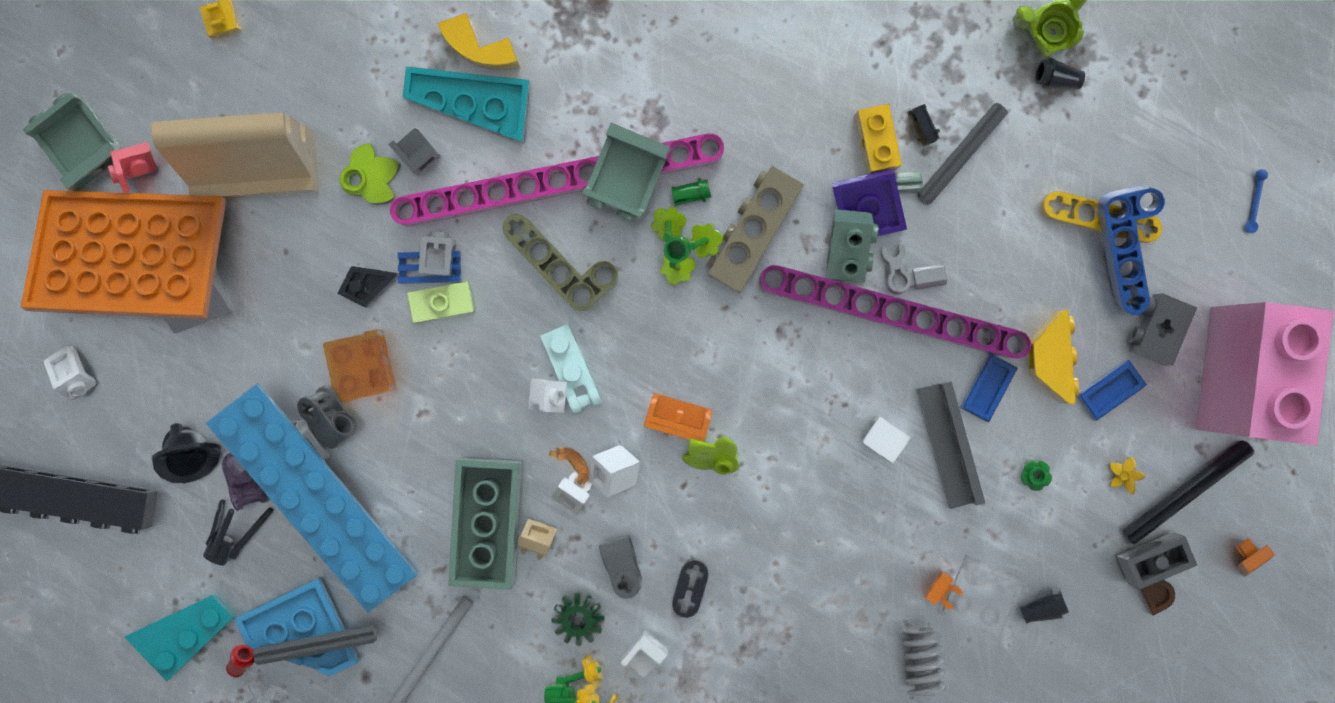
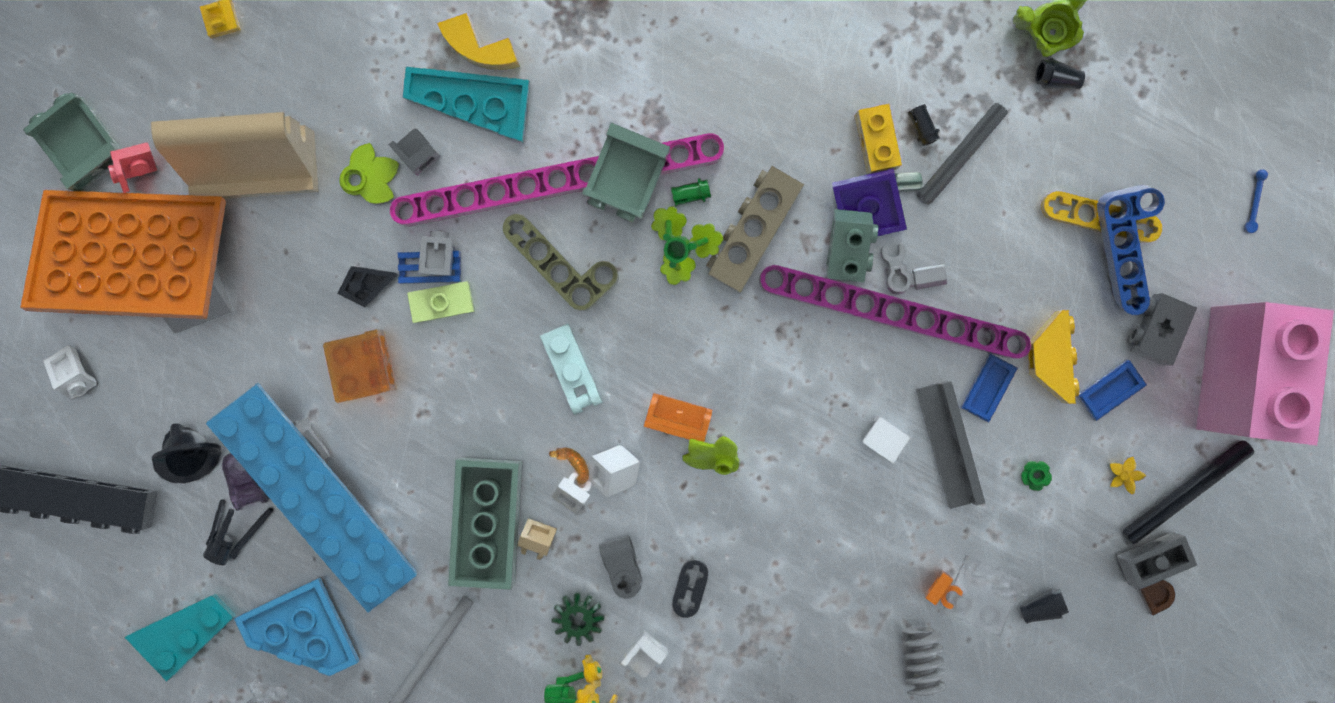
(240, 659): red pin -> none
(315, 645): dark grey axle -> none
(329, 418): dark grey piece -> none
(547, 395): white bracket -> none
(1252, 557): orange tile -> none

